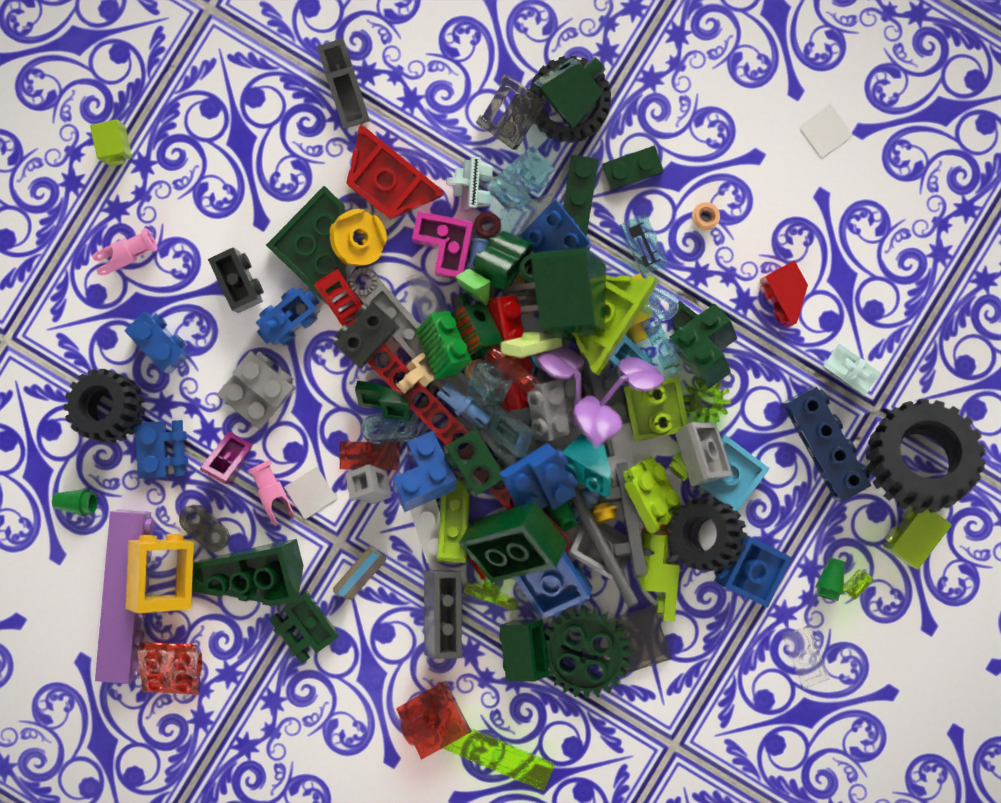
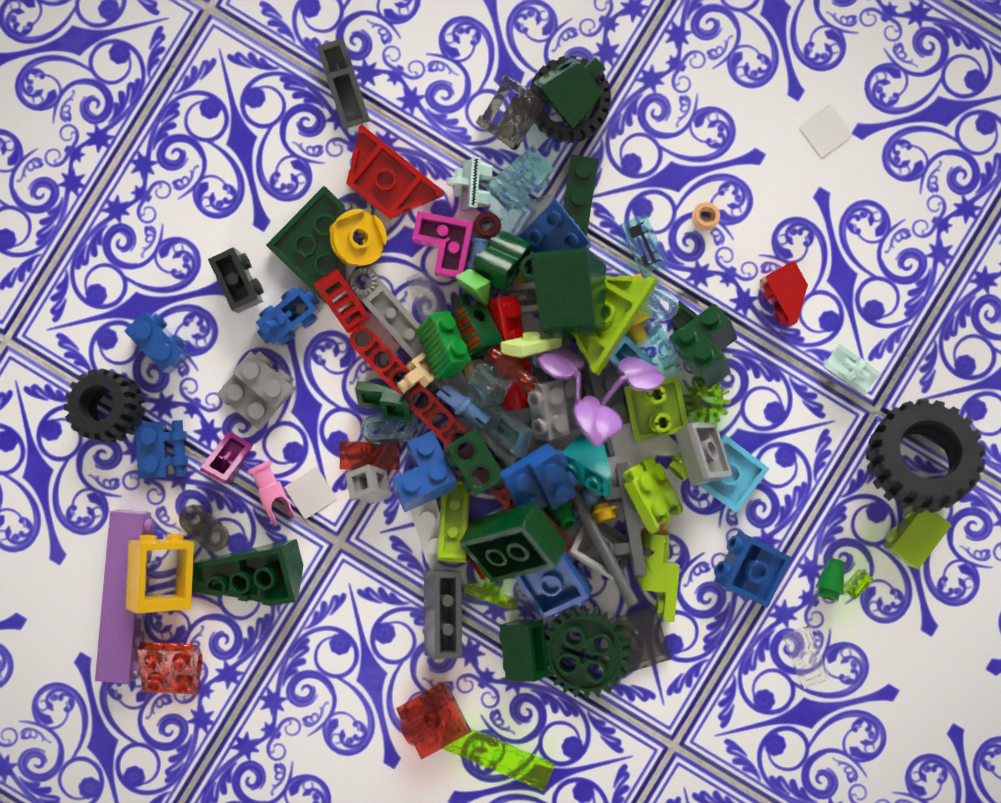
(76, 501): green cone -> none
(111, 142): lime brick -> none
(125, 252): bright pink piece -> none
(311, 623): dark green plate -> none
(359, 573): dark tan slope -> none
(365, 334): pearl dark grey brick -> none
(632, 168): dark green plate -> none
(686, 535): black tyre -> none
(826, 443): dark blue brick -> none

